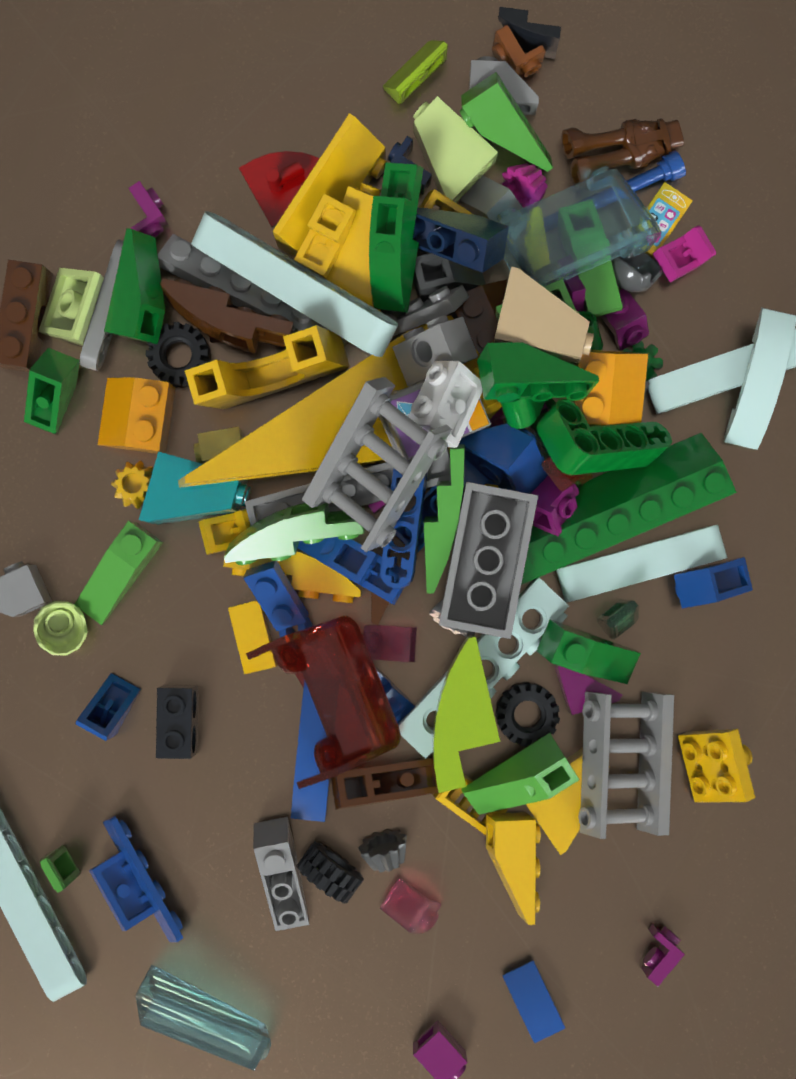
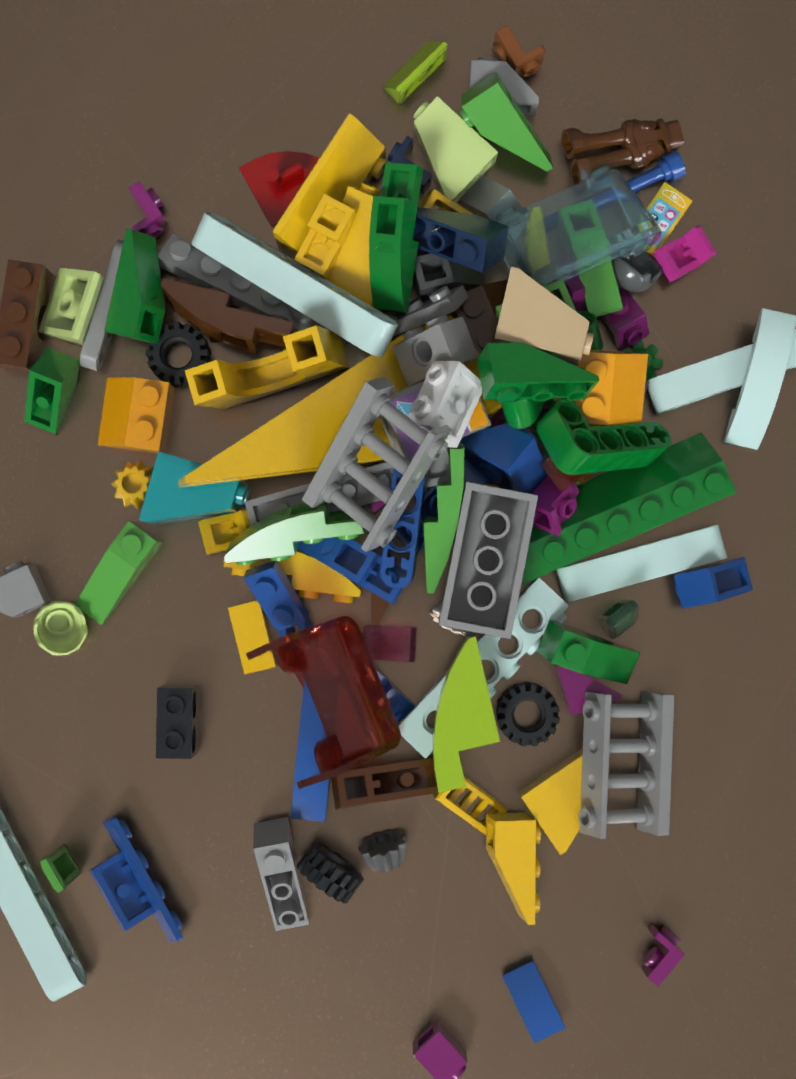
(108, 707): blue slope -> none
(200, 1019): clear light blue slope -> none
(215, 442): light yellow brick -> none
(410, 908): clear pink bracket -> none
(523, 779): bright green slope -> none
(525, 183): dark pink piece -> none
(530, 34): black slope -> none
(723, 765): yellow plate -> none

